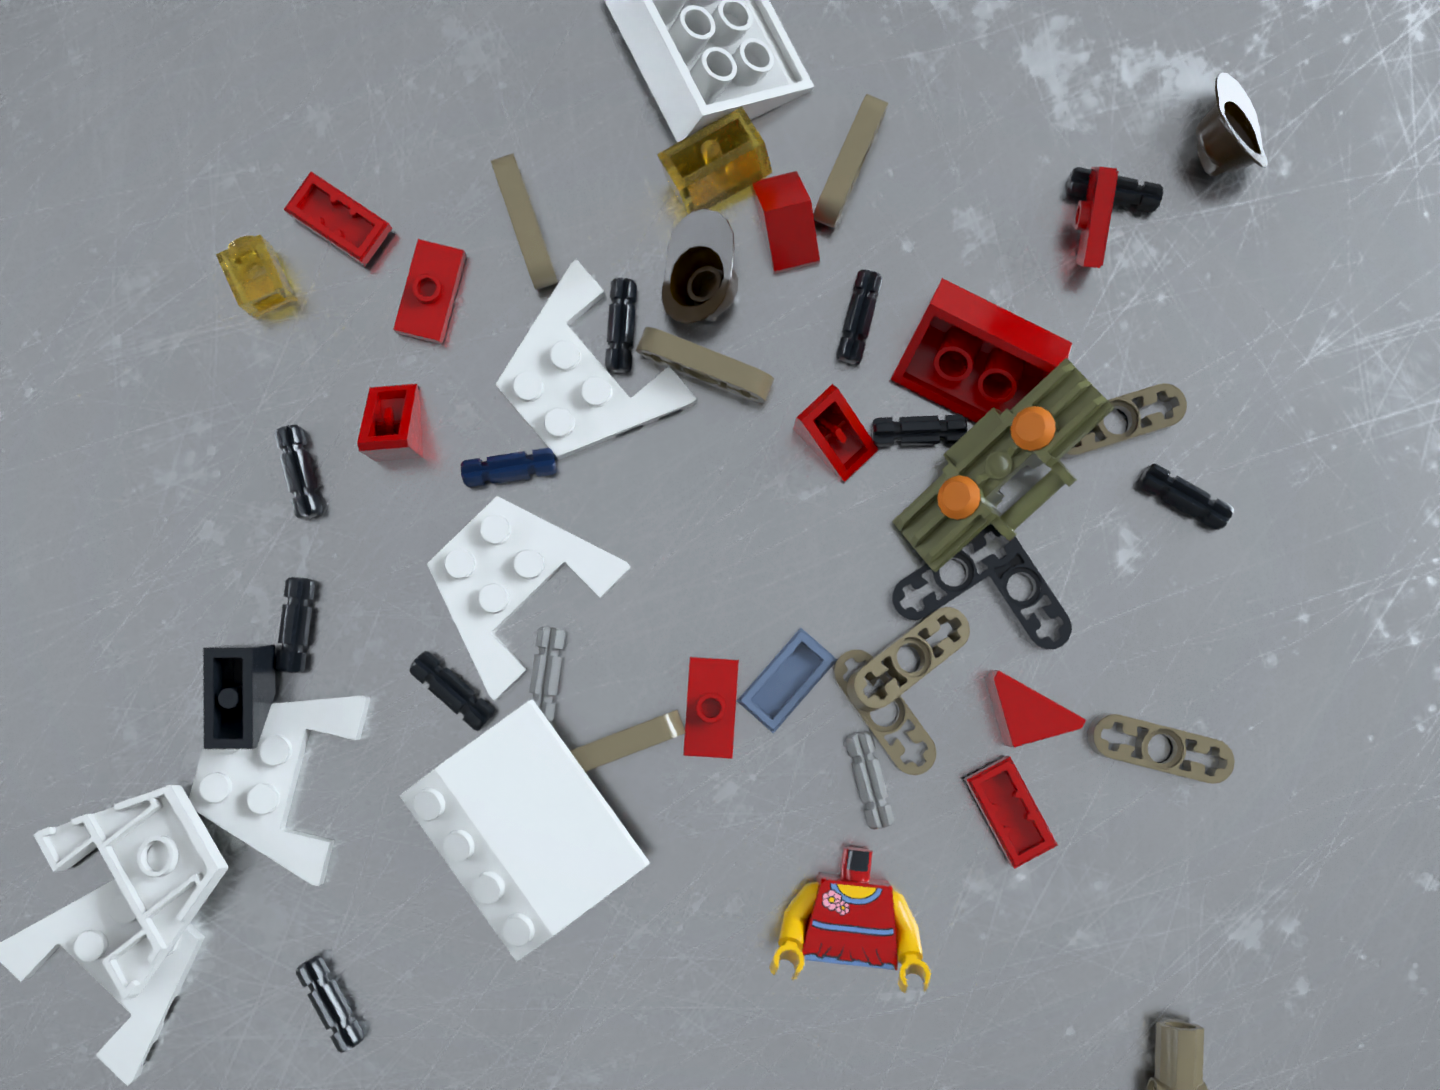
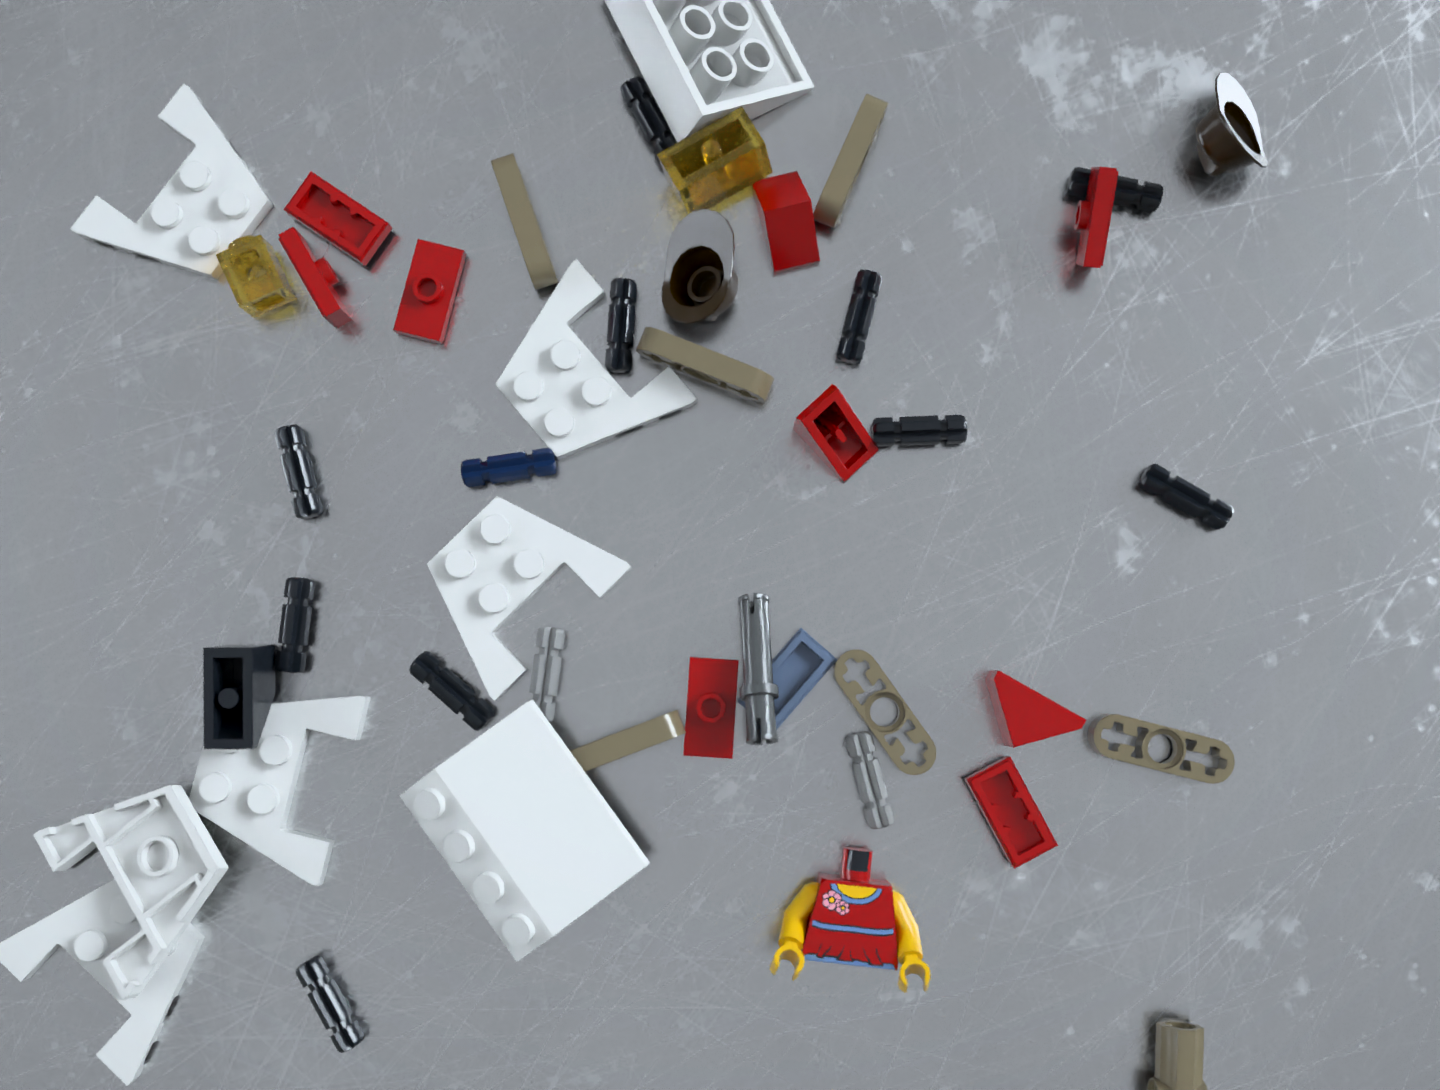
(199, 208): none -> white wing
(317, 277): none -> red plate
(391, 424): red slope -> none
(647, 114): none -> black axle
(757, 670): none -> dark grey pin
(926, 628): dark tan beam -> none
(976, 354): red slope -> none
(991, 453): olive piece -> none
(997, 573): black beam -> none
(1153, 422): dark tan beam -> none

